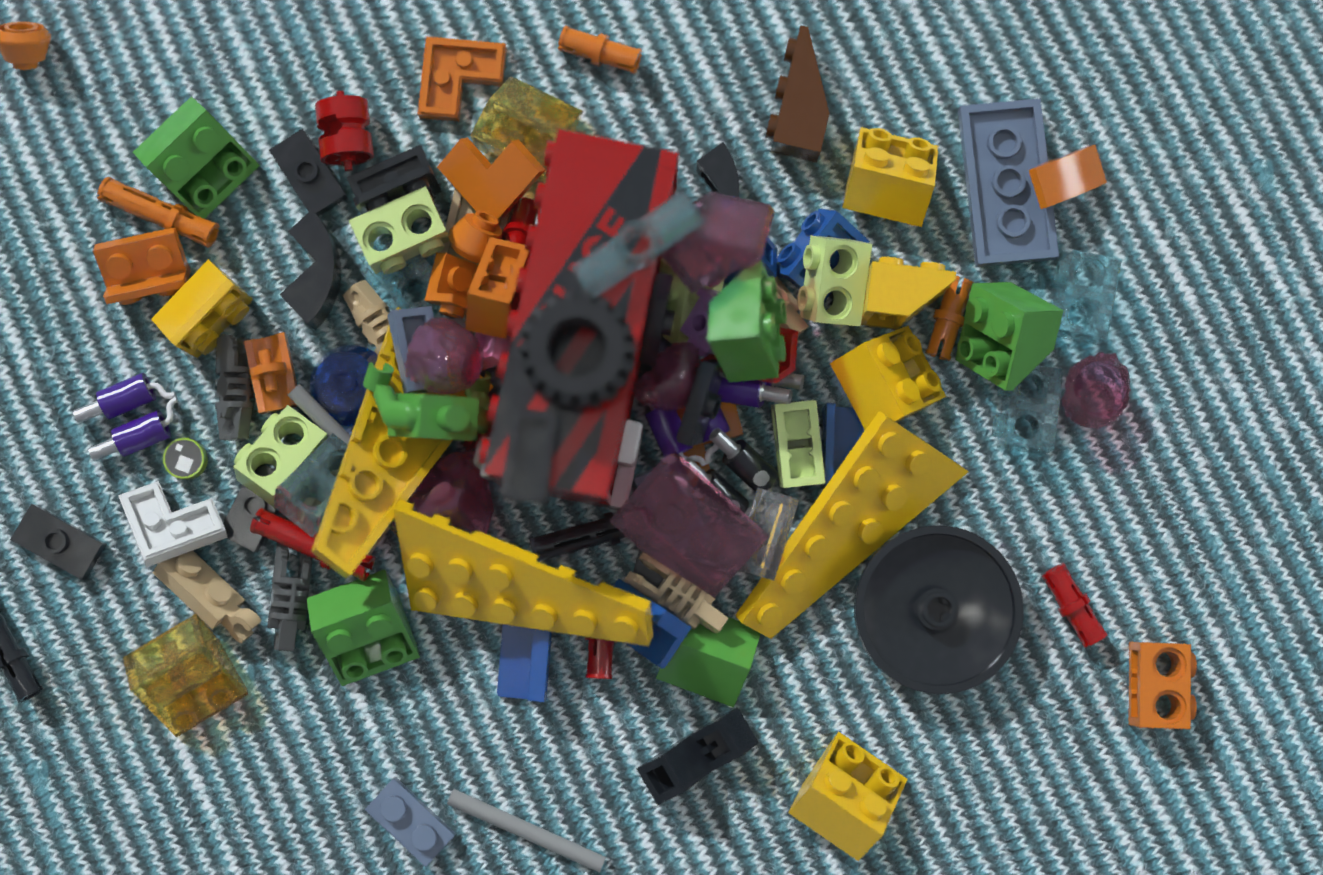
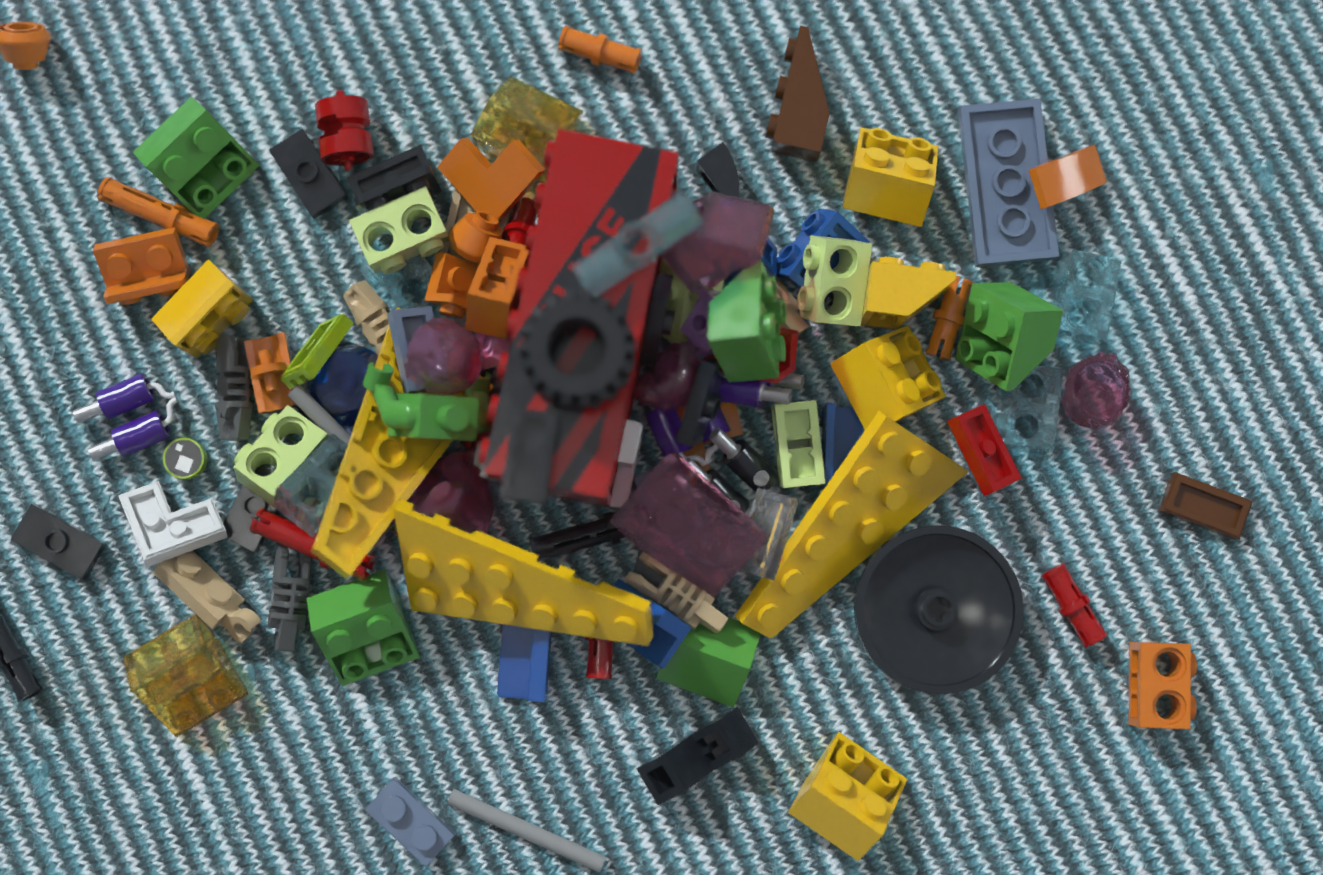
(316, 351): none -> lime tile
(318, 286): black brick -> none
(448, 66): orange tile -> none
(984, 450): none -> red panel
(1205, 506): none -> reddish brown tile

